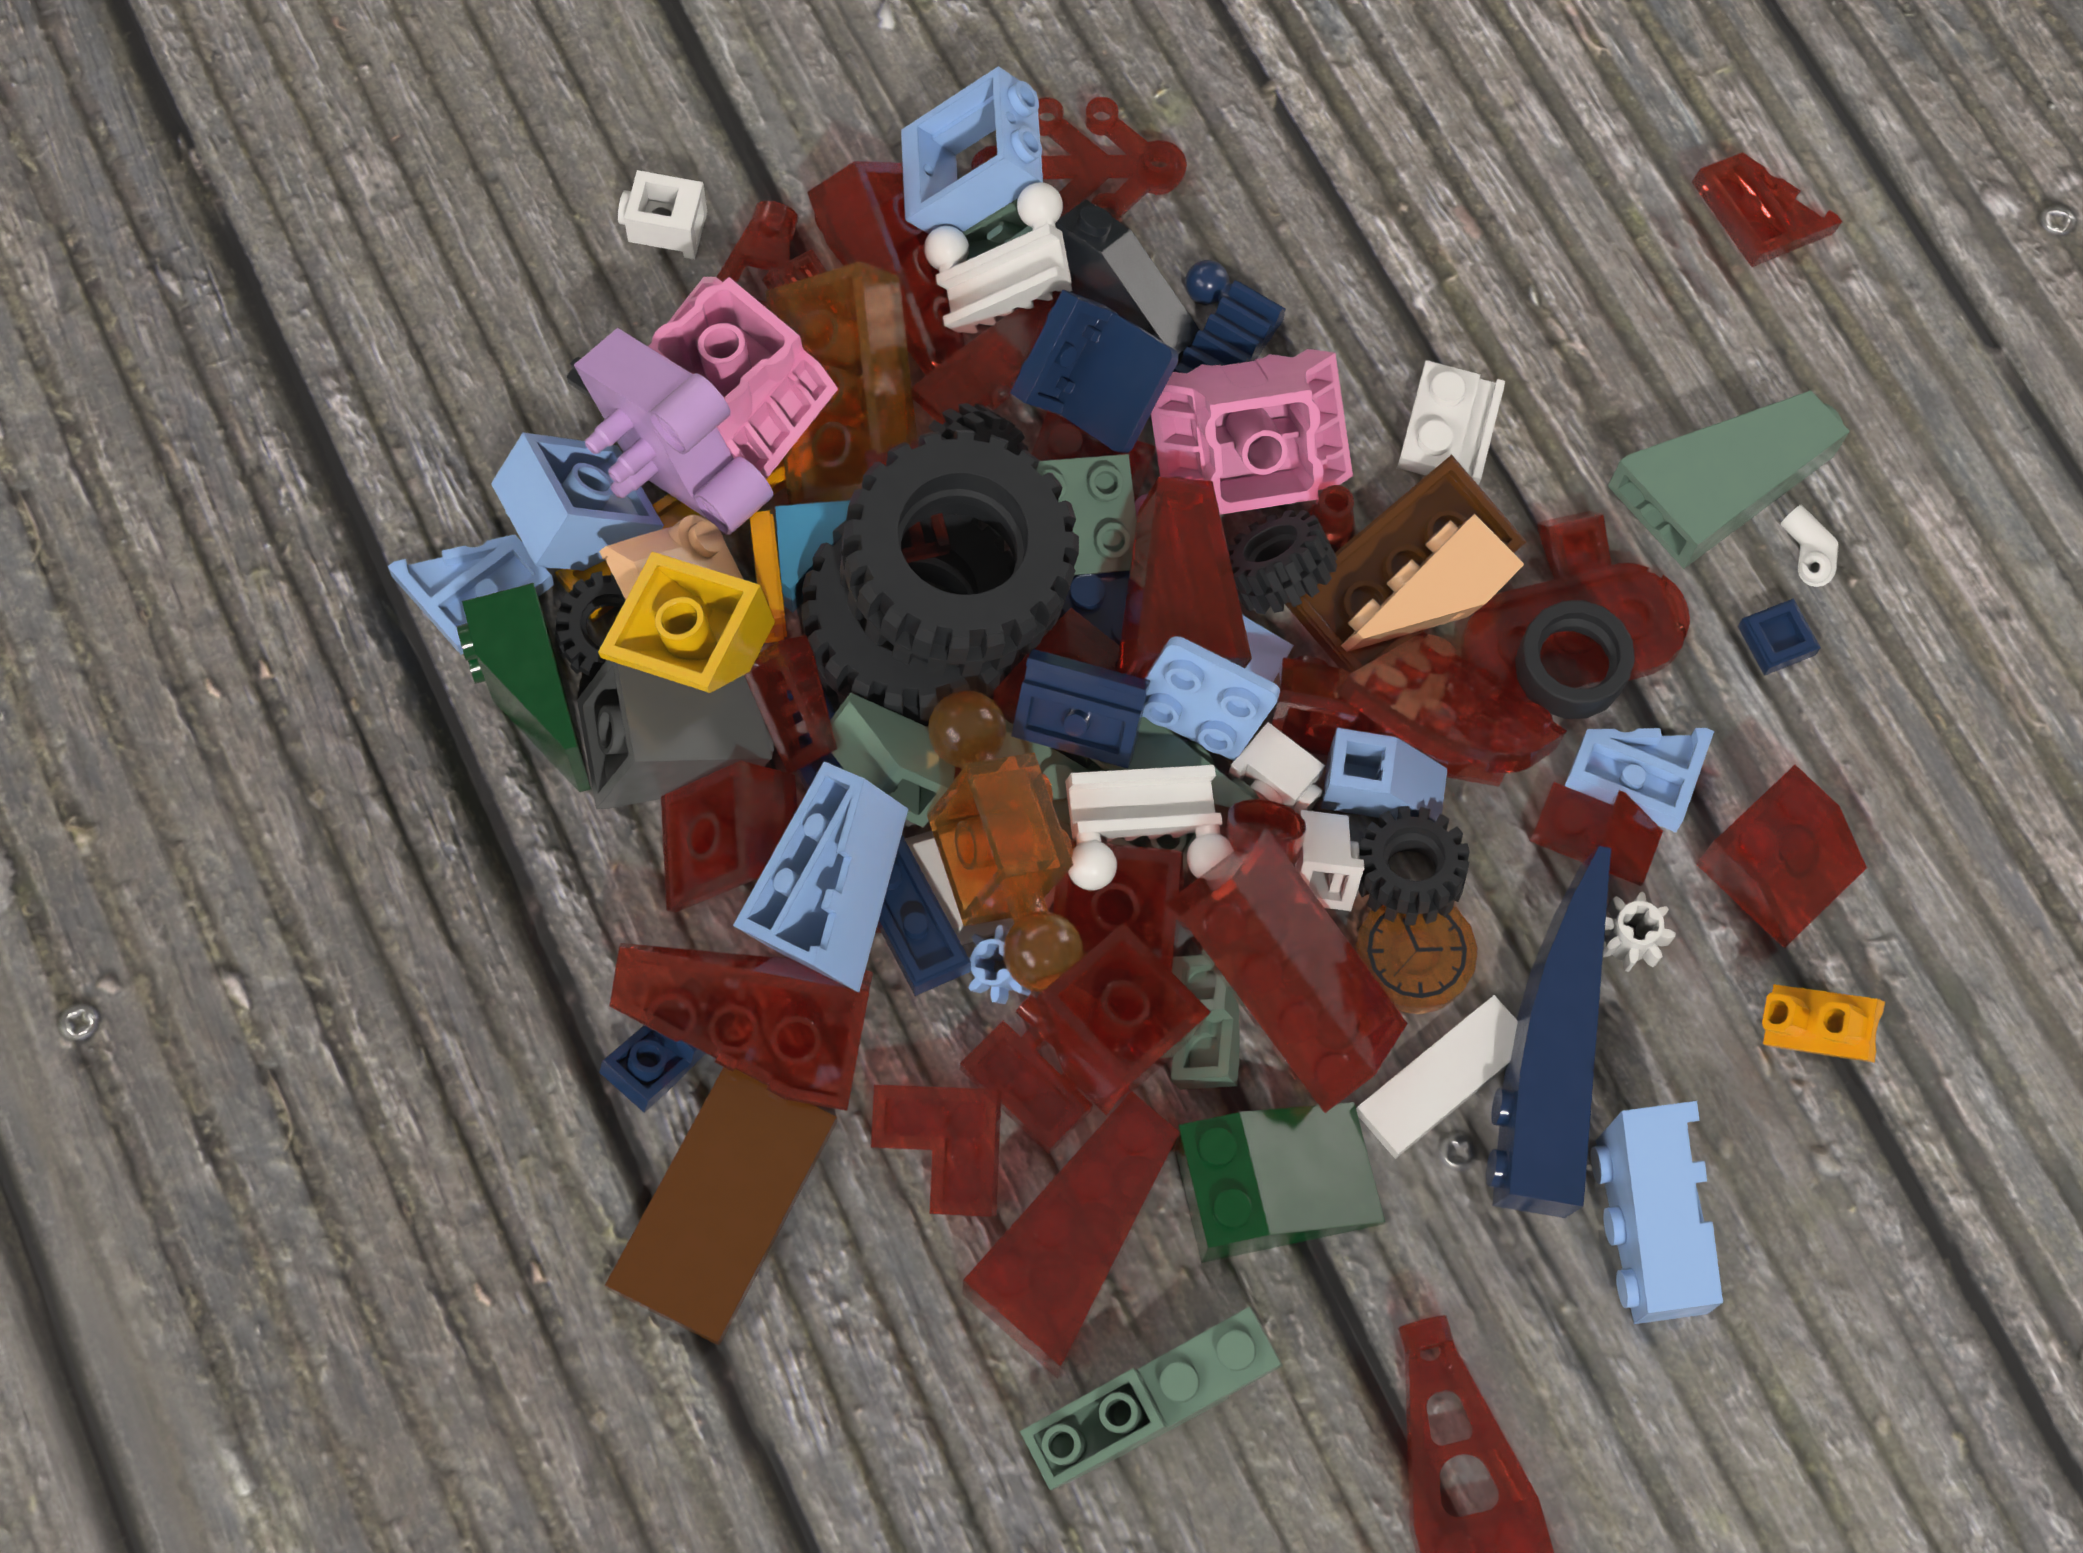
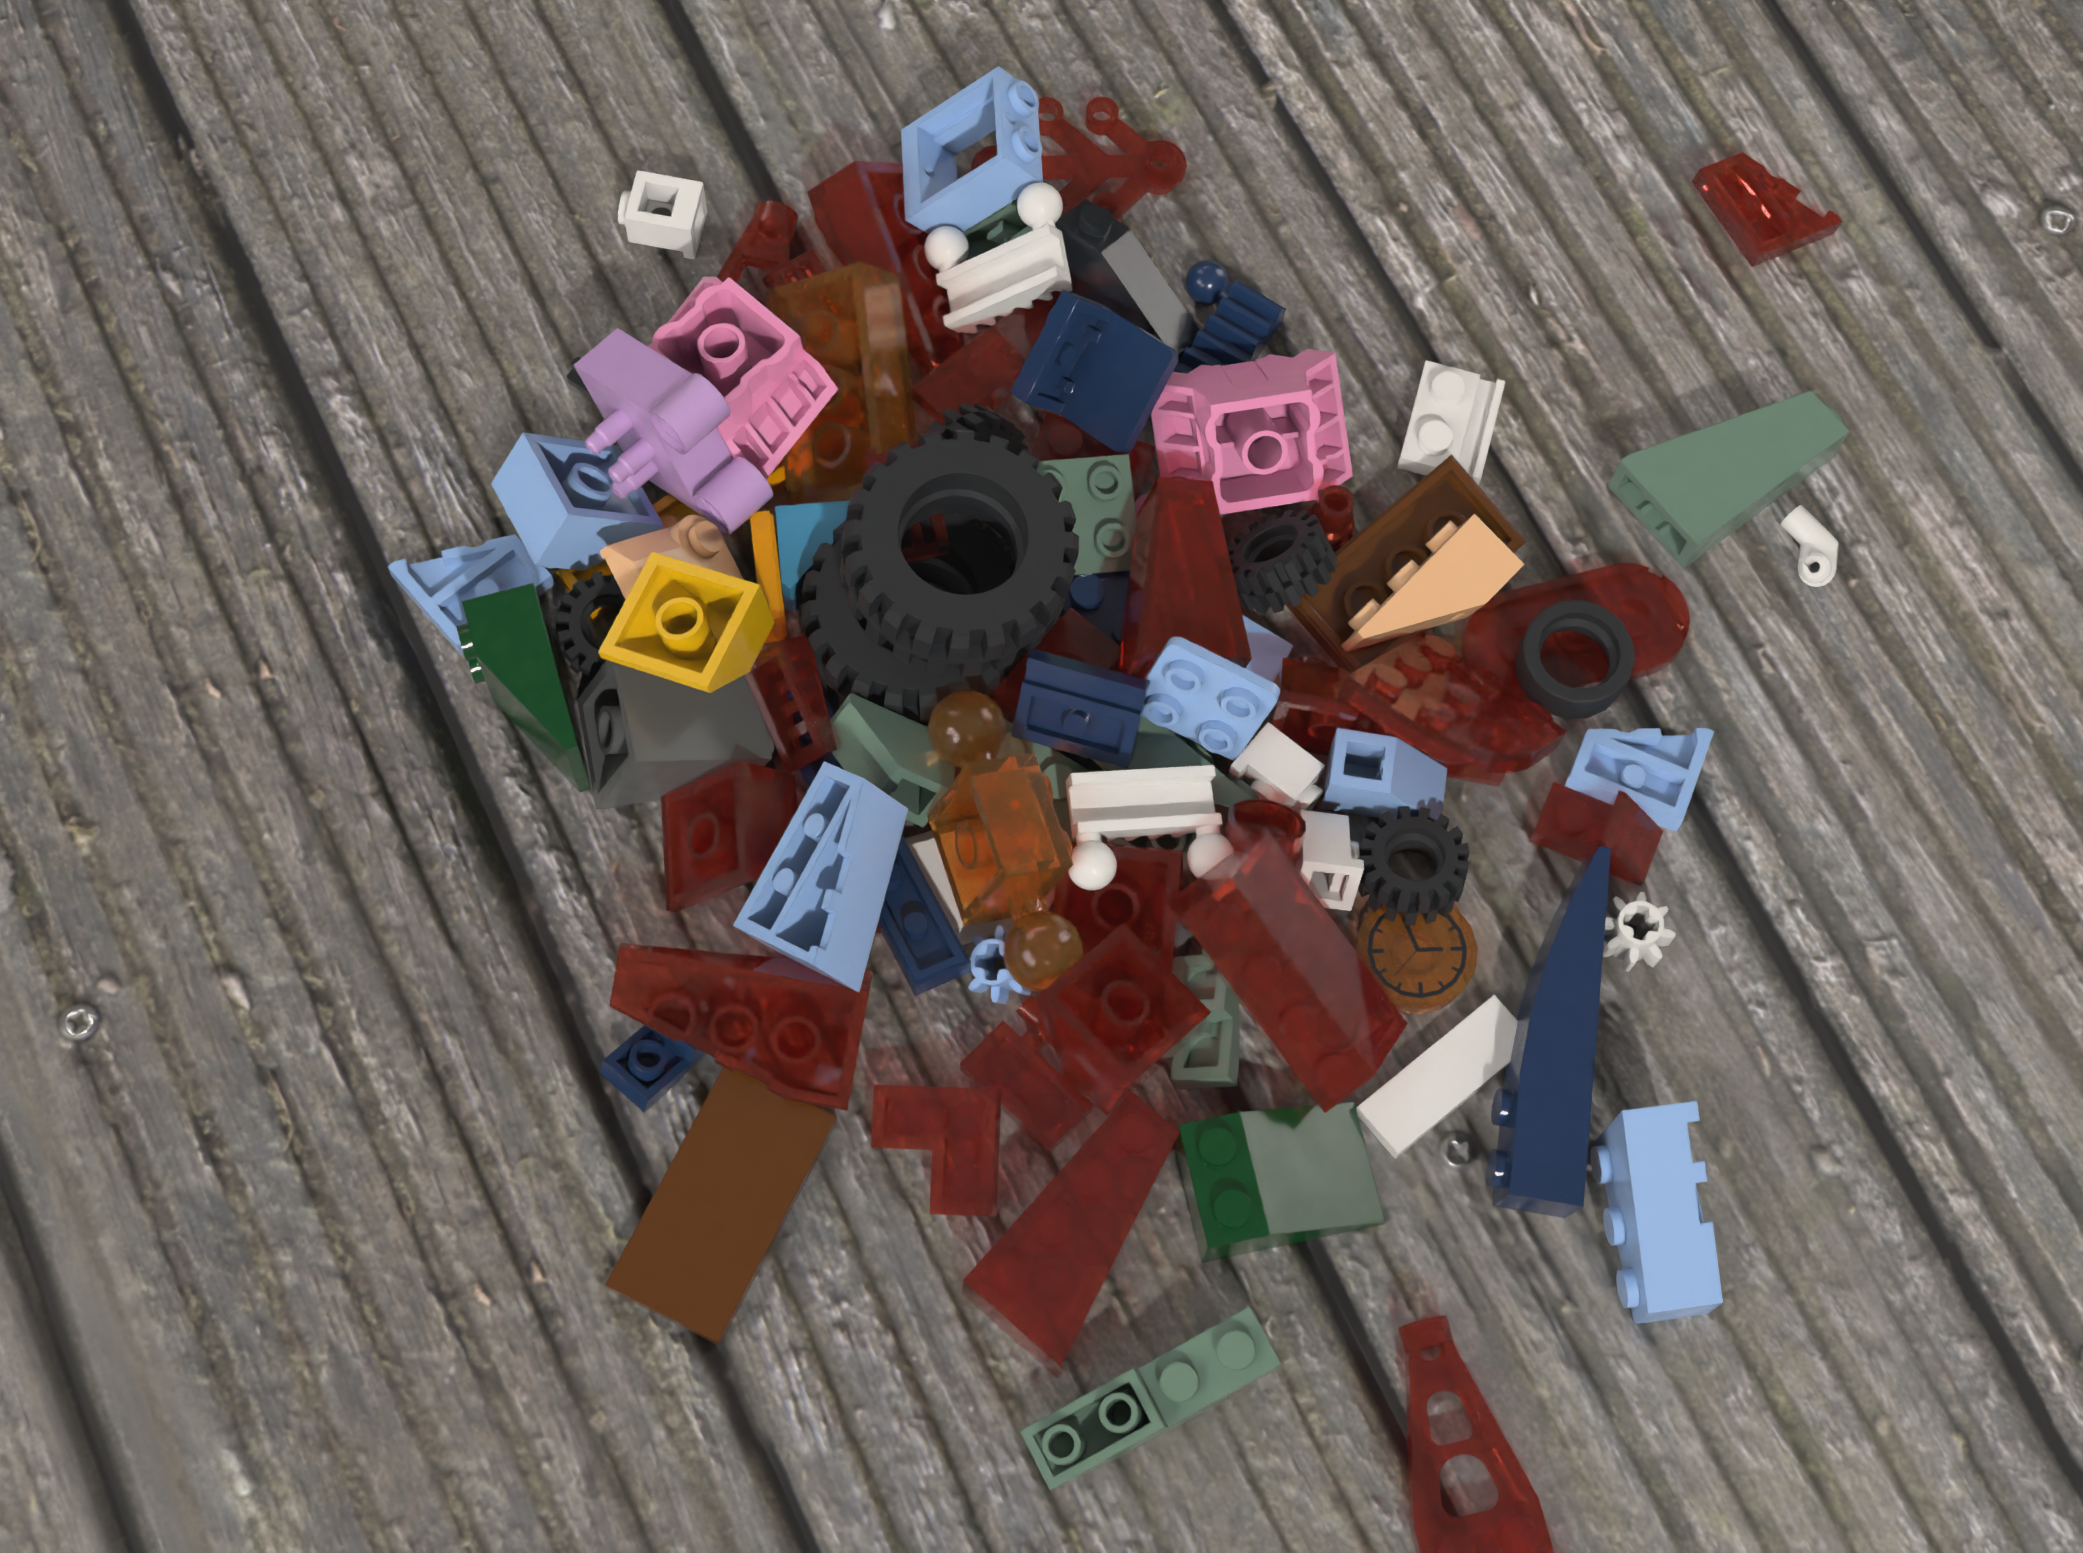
(1575, 543): clear red slope -> none
(1779, 637): dark blue tile -> none
(1786, 856): clear red slope -> none
(1822, 1022): light orange hips -> none

